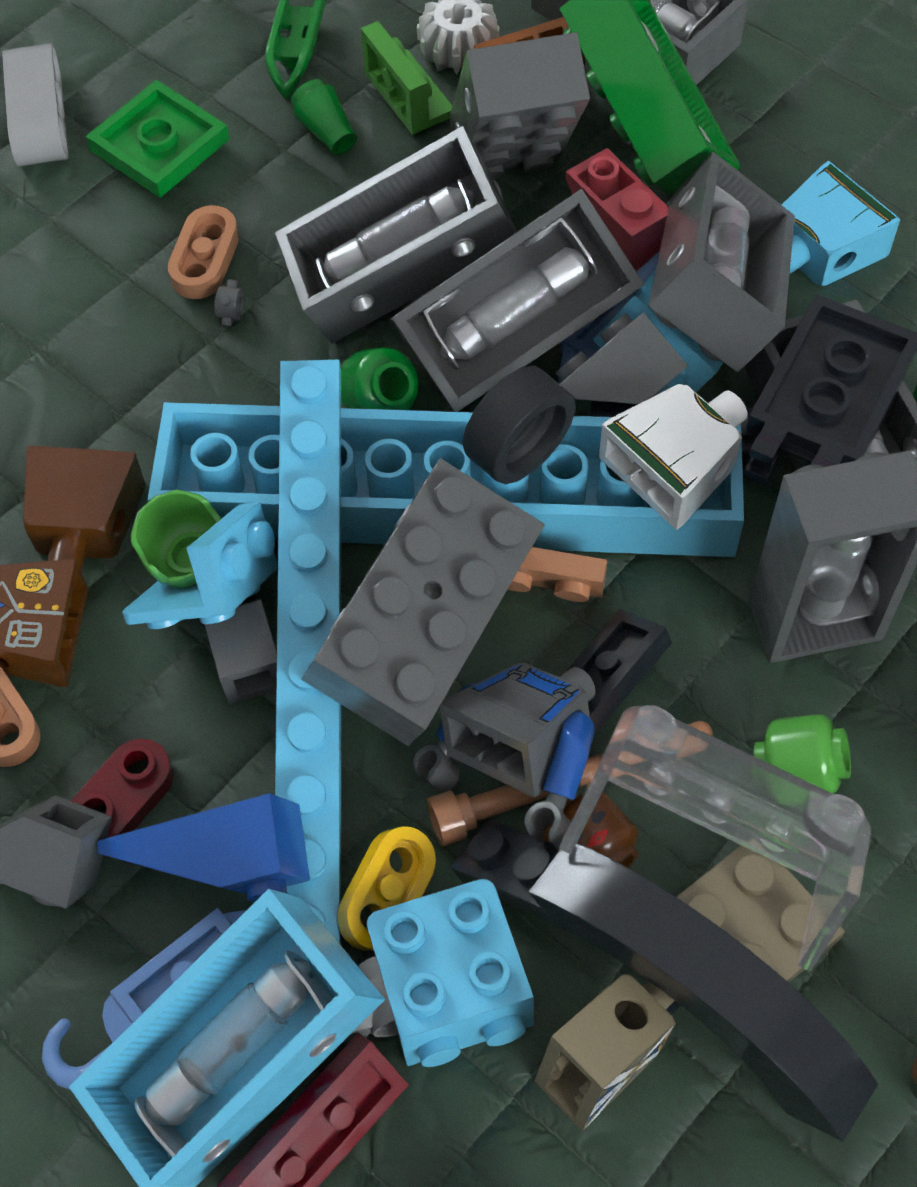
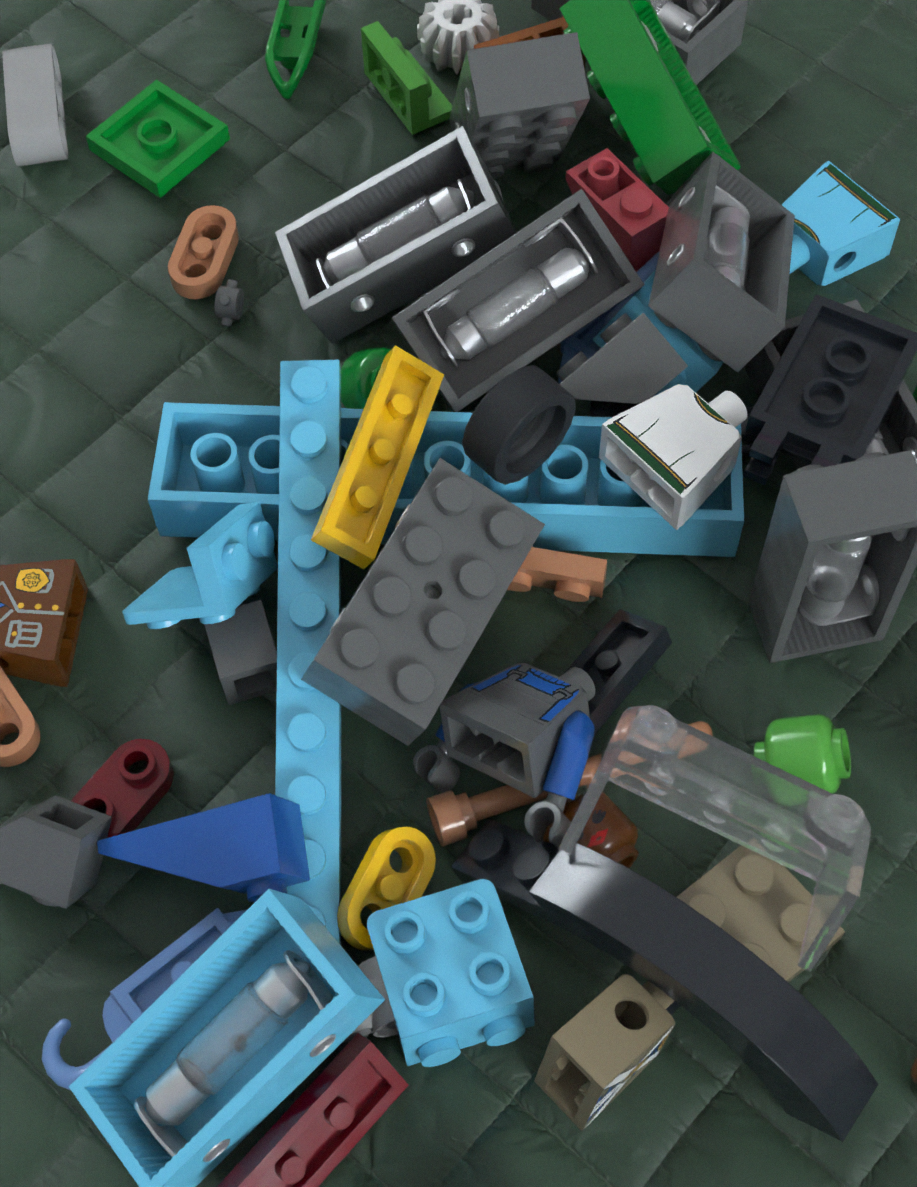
(80, 500): reddish brown torso -> none
(166, 530): bright green hair -> none
(322, 113): green cone -> none
(378, 458): none -> yellow plate

